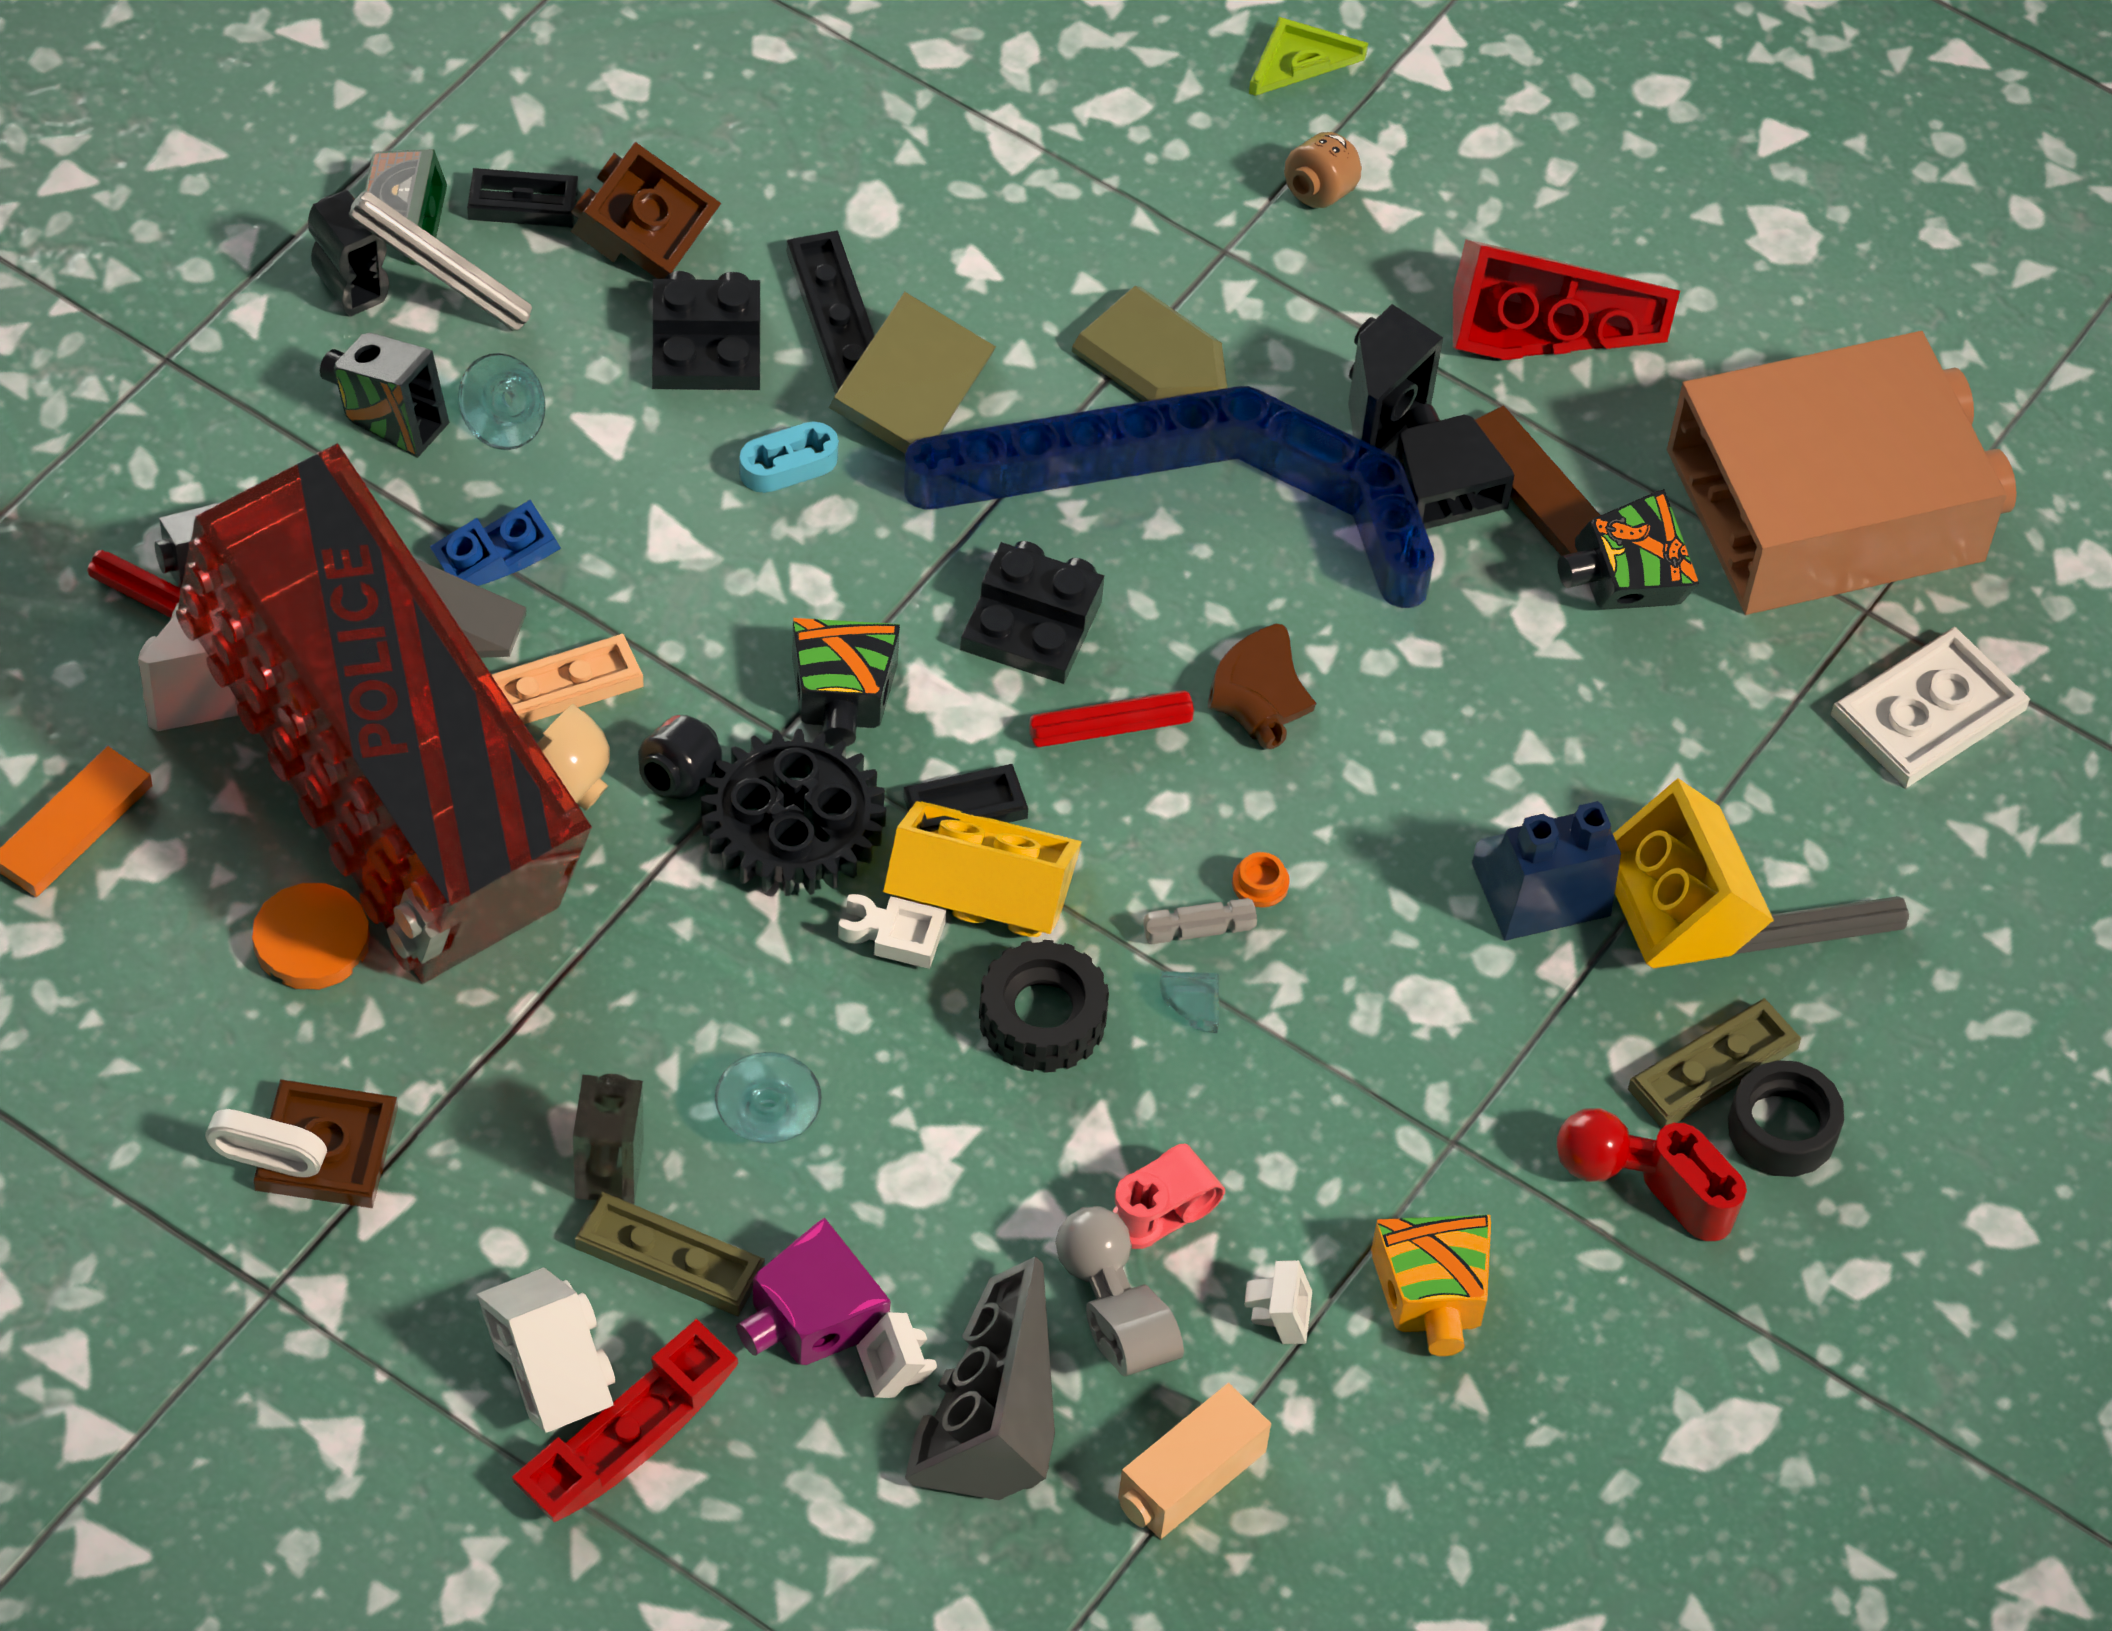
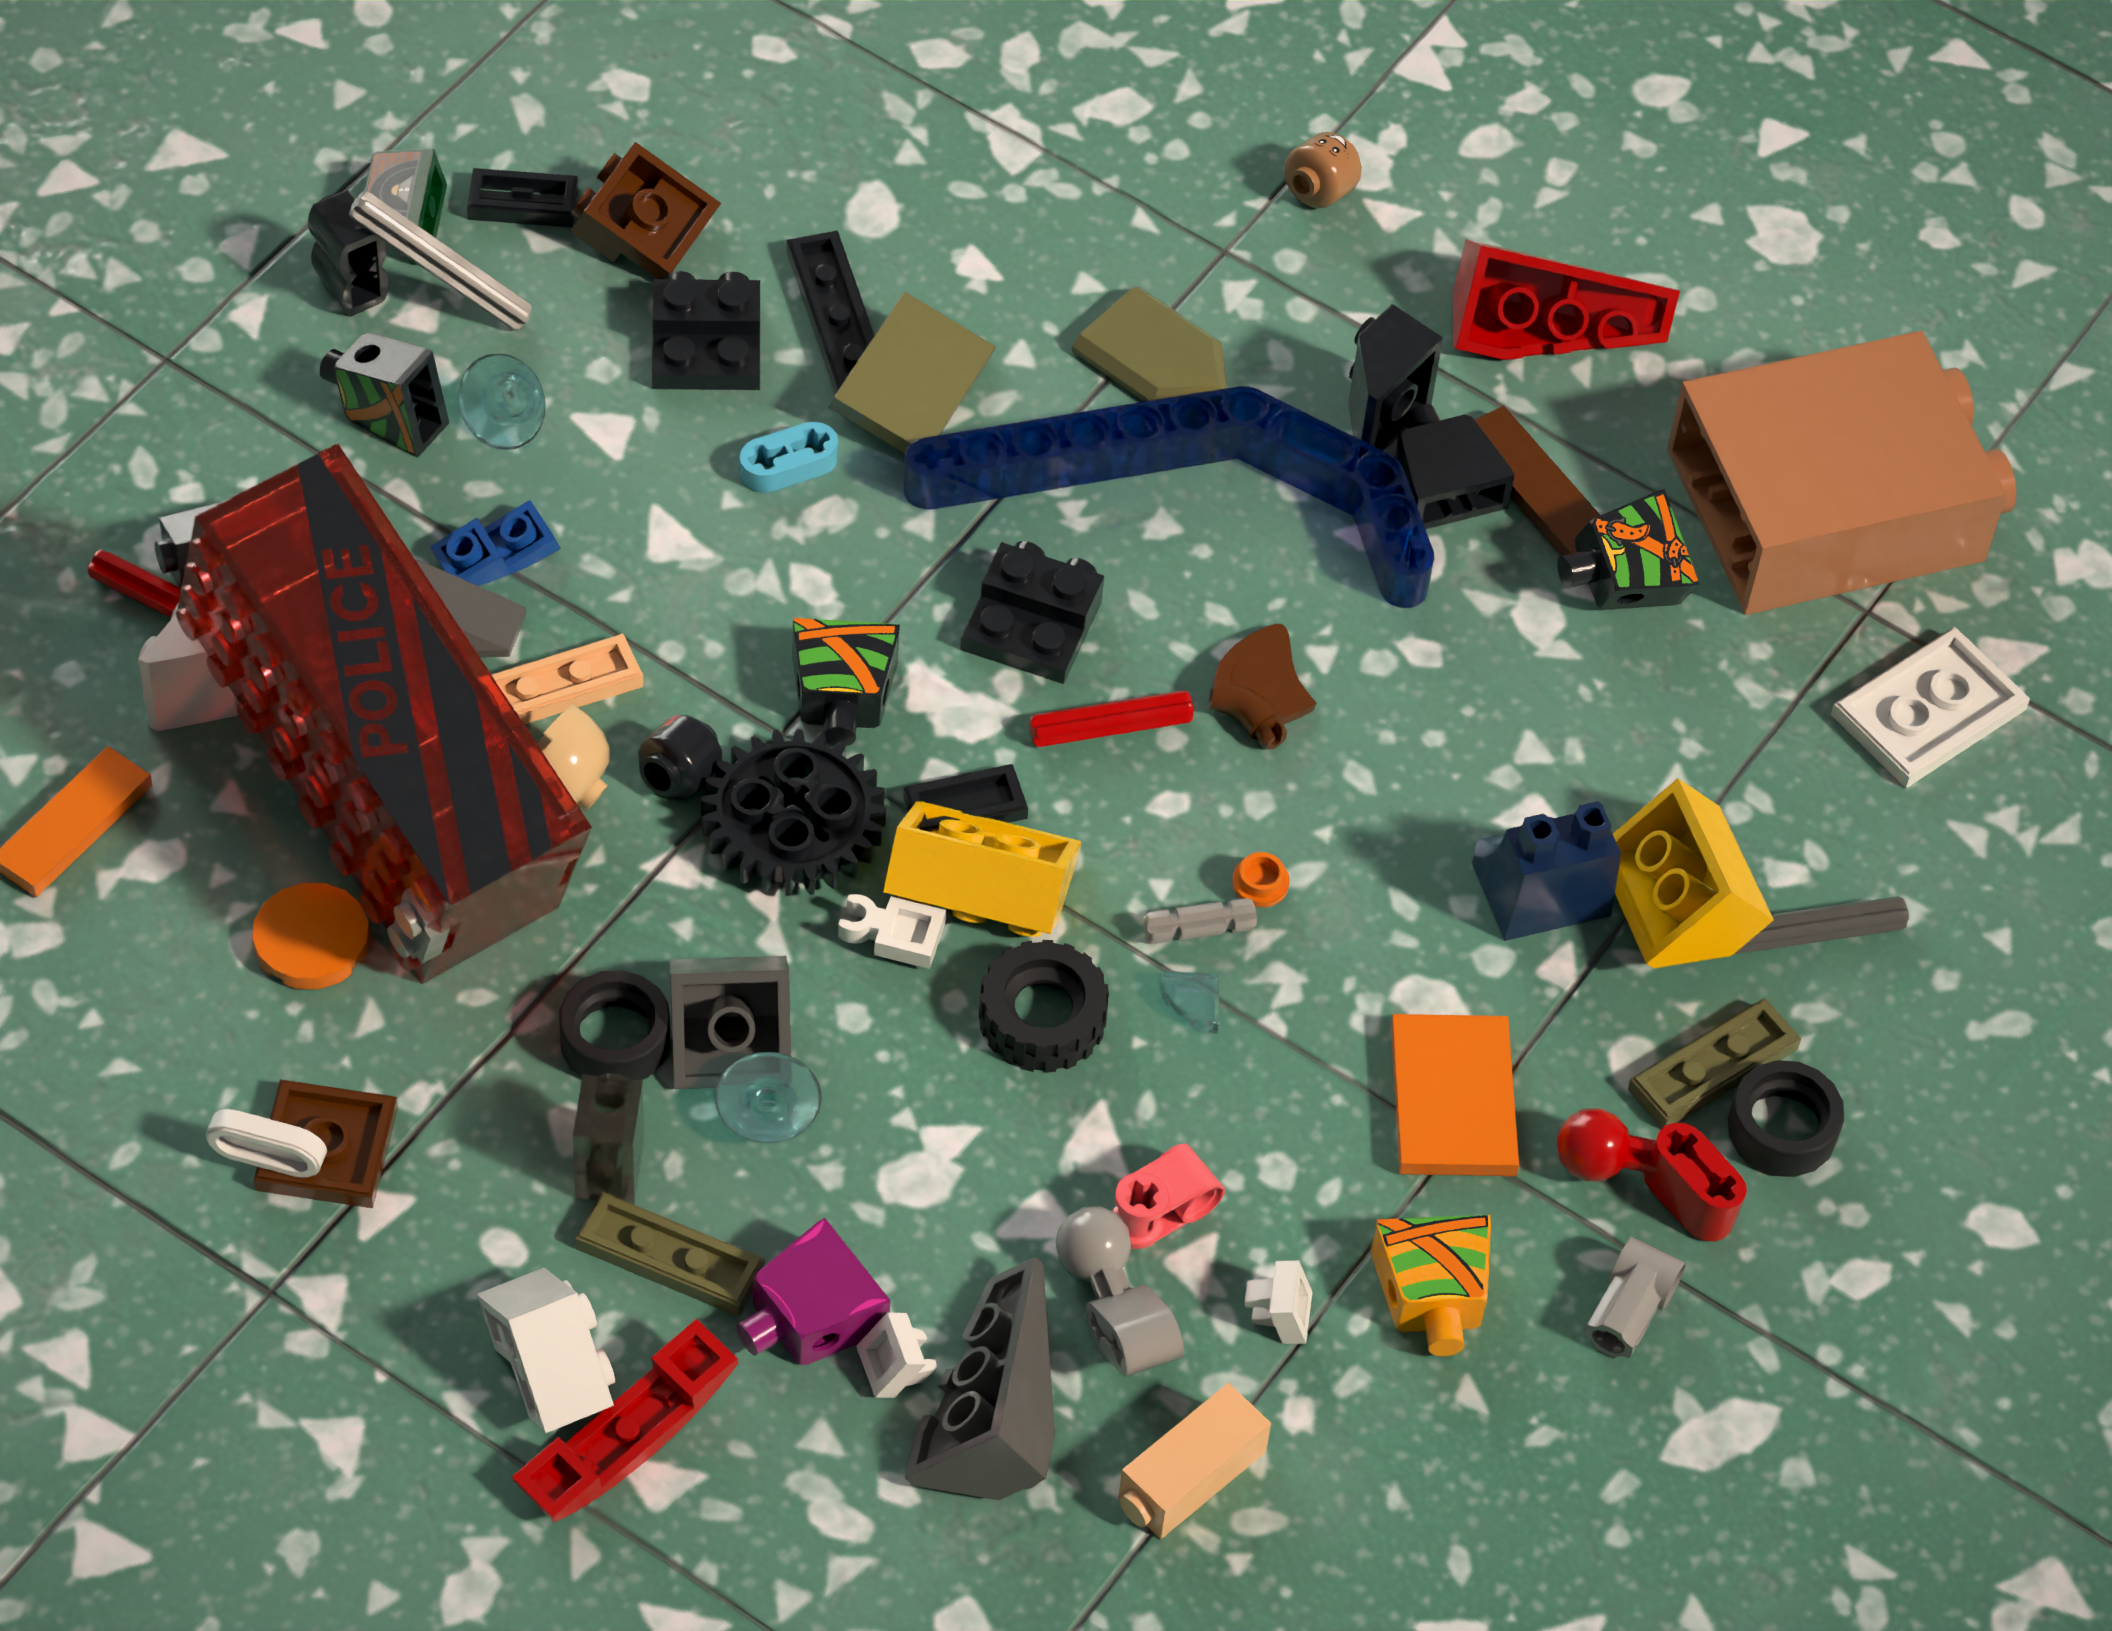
(615, 990): none -> black tyre
(726, 1013): none -> dark grey slope
(1300, 53): lime tile -> none
(1454, 1095): none -> orange tile
(1637, 1288): none -> light grey piece

